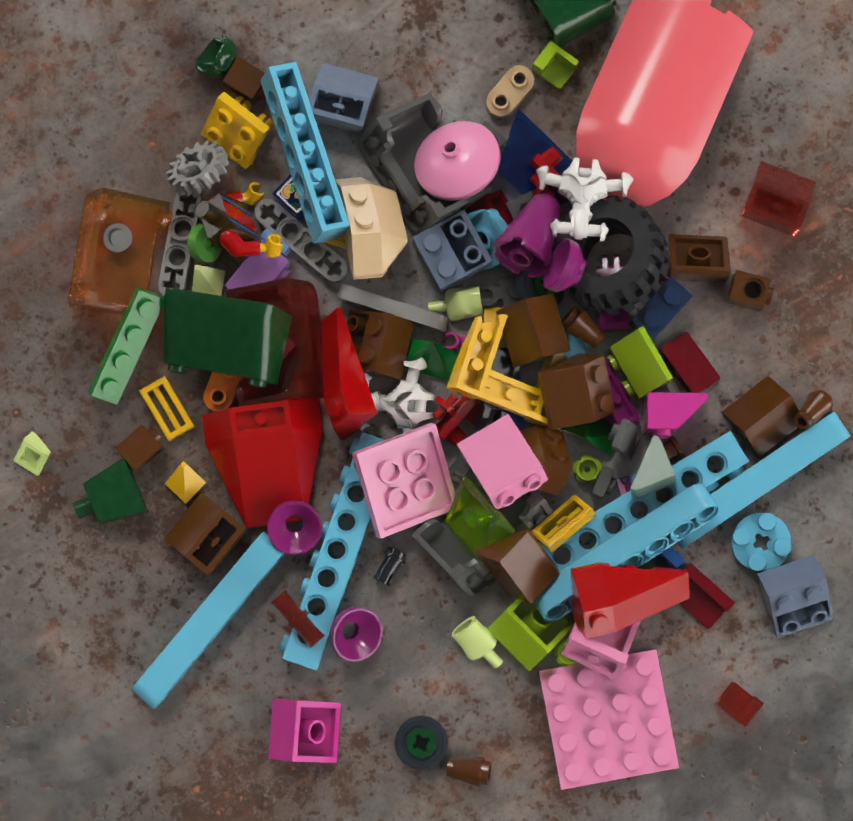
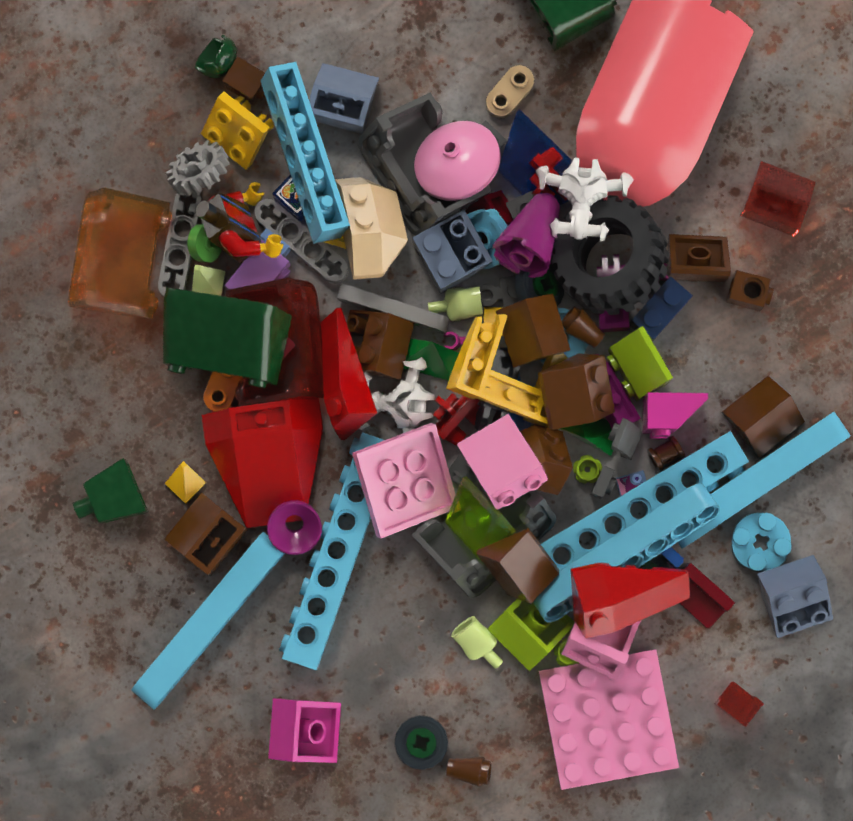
(32, 454): yellowish green slope -> none
(117, 237): dark grey plate -> none
(126, 345): plate -> none
(141, 447): reddish brown brick -> none
(179, 430): yellow tile -> none
(297, 619): clear red pin -> none
(365, 638): magenta piece -> none
(390, 566): black pin -> none
(555, 65): lime panel -> none
(565, 266): magenta piece -> none
(565, 525): yellow tile -> none
(654, 471): sand green slope -> none
(689, 364): dark red panel -> none
(814, 408): reddish brown cone -> none

